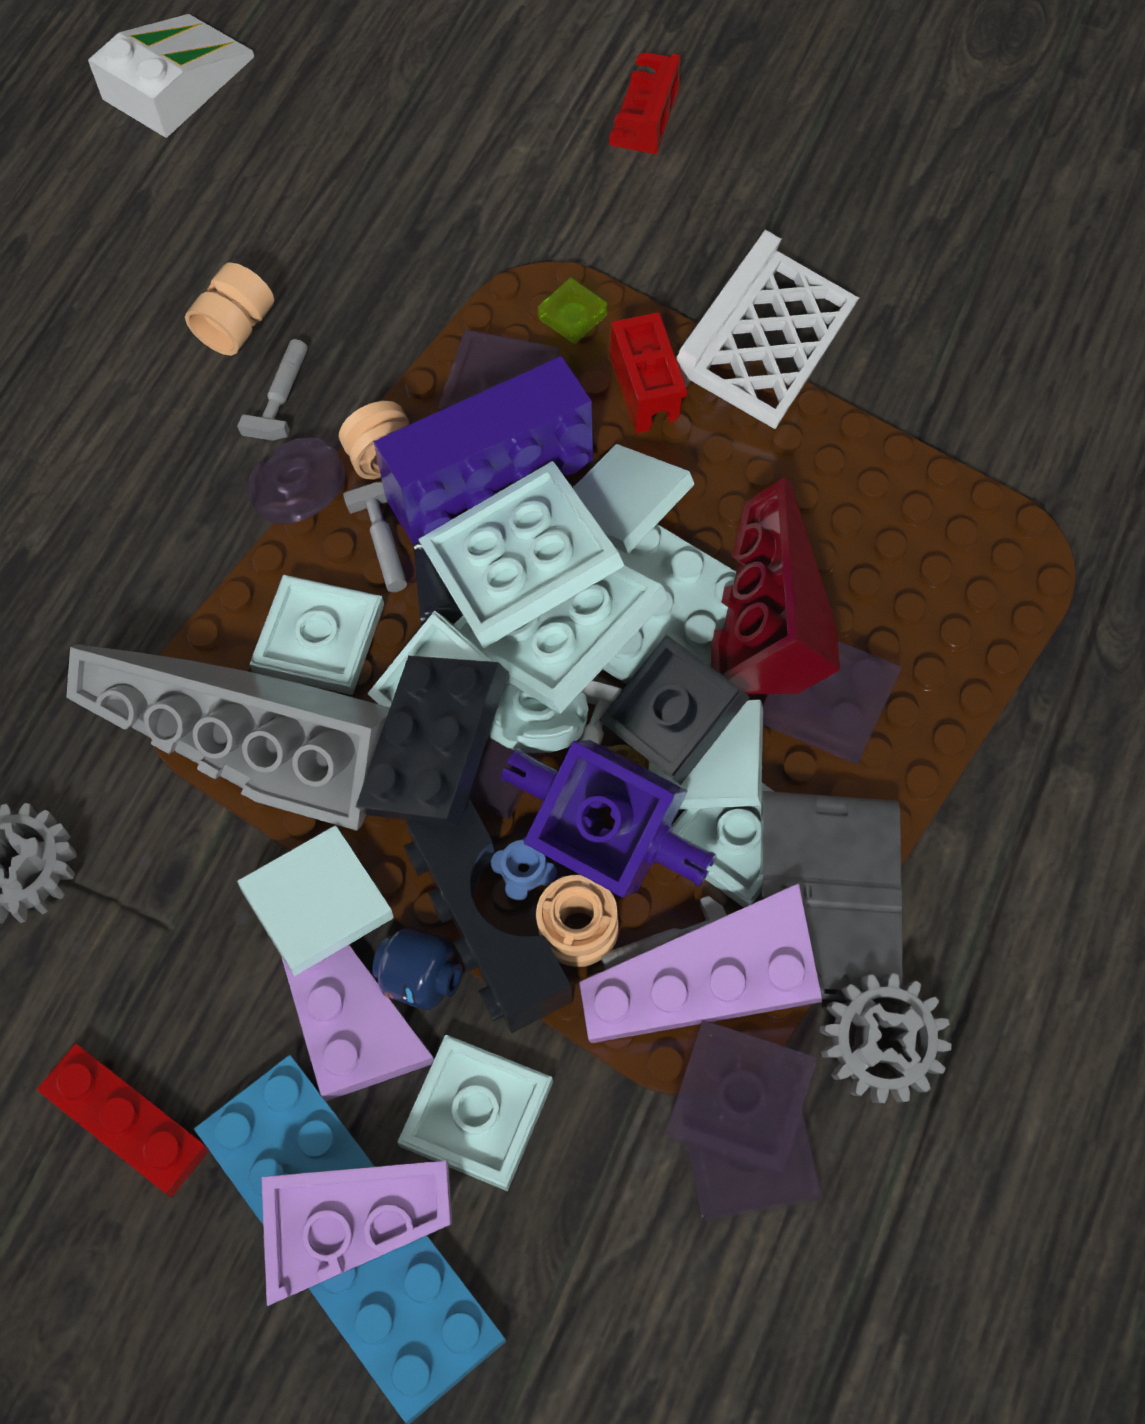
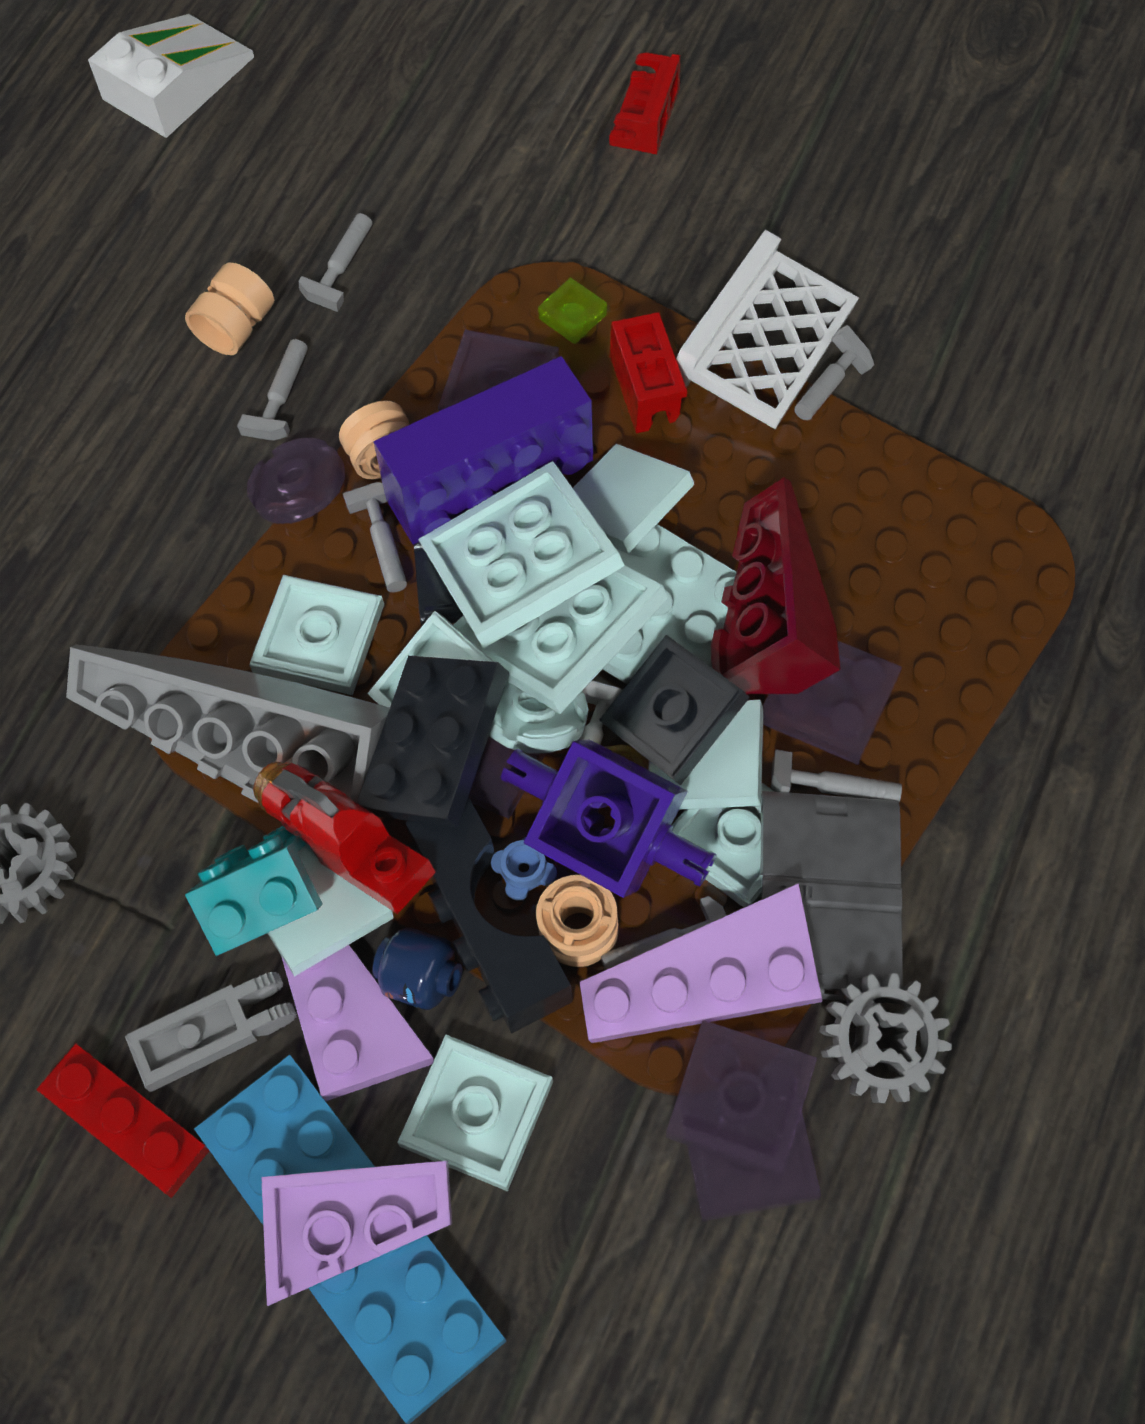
(206, 1031): none -> light grey hinge
(253, 891): none -> teal bracket
(321, 292): none -> light grey piece
(342, 834): none -> red plate
(830, 782): none -> light grey piece
(853, 352): none -> light grey piece

